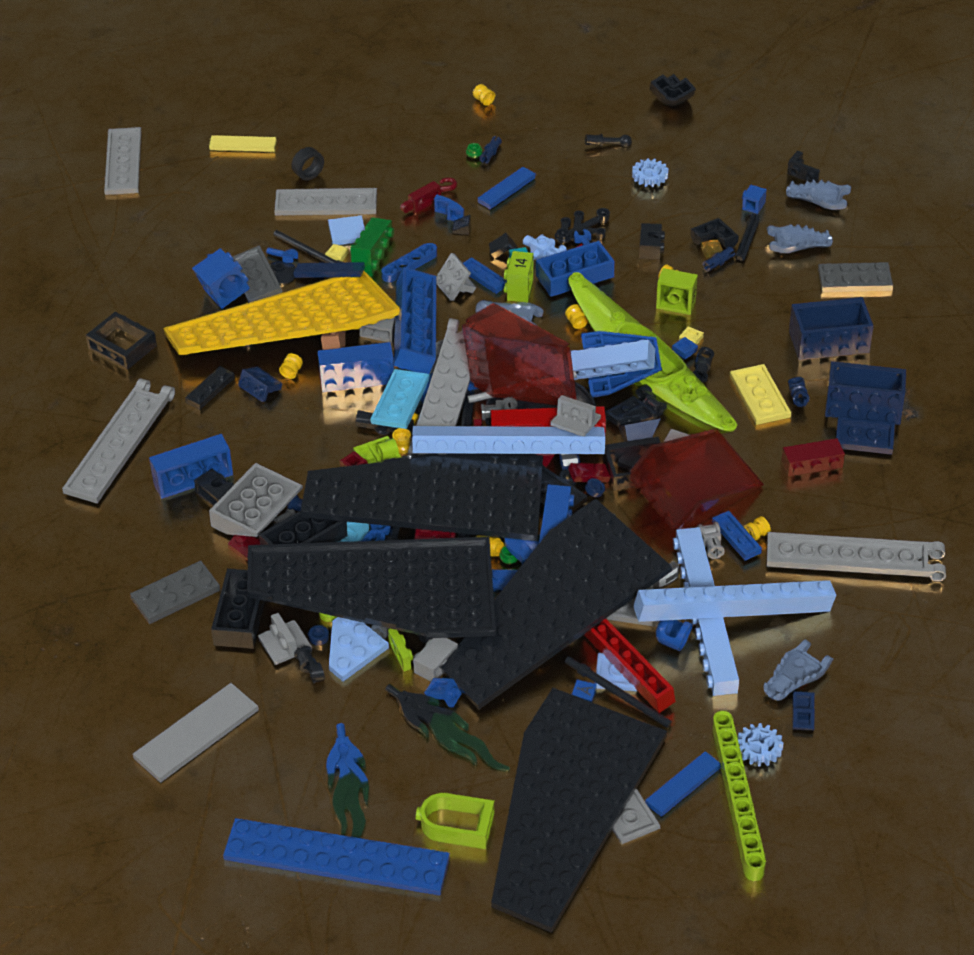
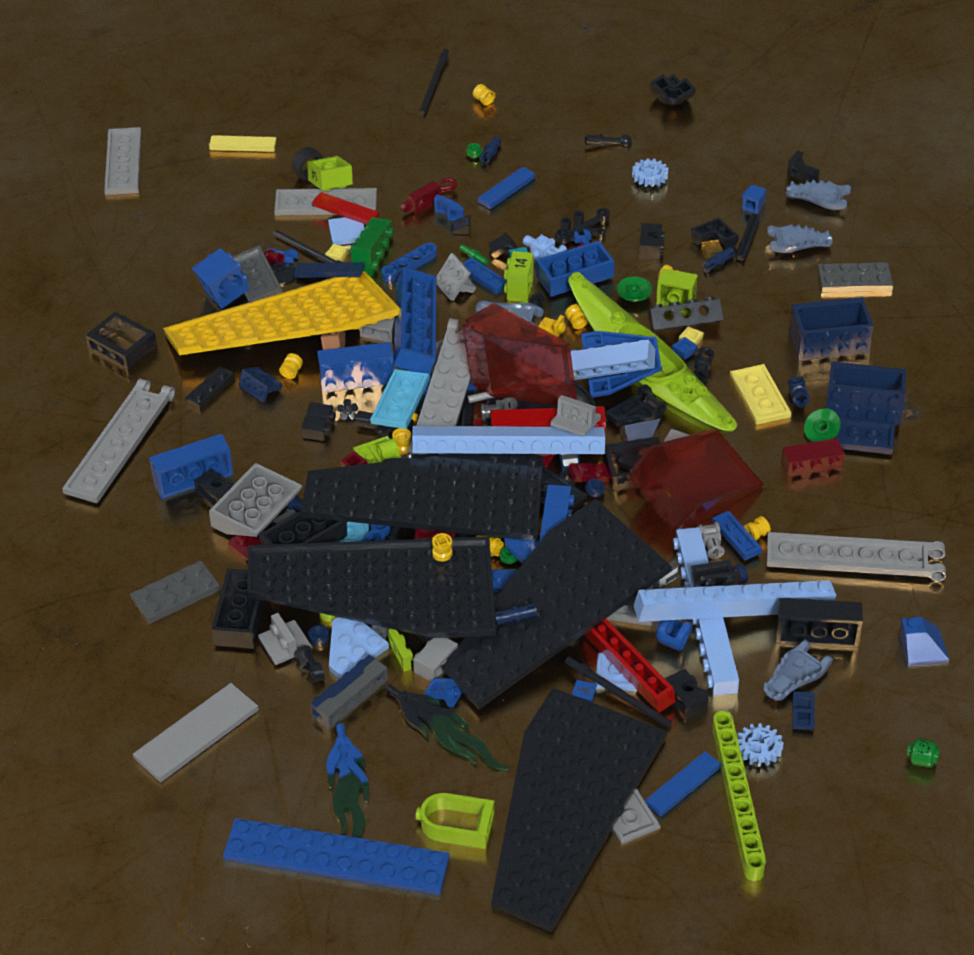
(273, 256): none -> dark red pin
(318, 421): none -> black brick
(330, 173): none -> lime brick
(344, 208): none -> red tile
(347, 410): none -> black plant
(349, 691): none -> dark grey piece
(442, 547): none -> yellow wheel
(443, 57): none -> black bar
(474, 254): none -> green bar
(516, 614): none -> dark blue pin
(537, 299): none -> black hinge
(553, 326): none -> yellow bracket
(634, 288): none -> green dish
(659, 323): none -> black brick
(688, 697): none -> black brick
(714, 574): none -> black bracket
(743, 577): none -> dark blue tile
(817, 421): none -> green dish
(819, 622): none -> black brick
(922, 642): none -> slope
(923, 753): none -> green head

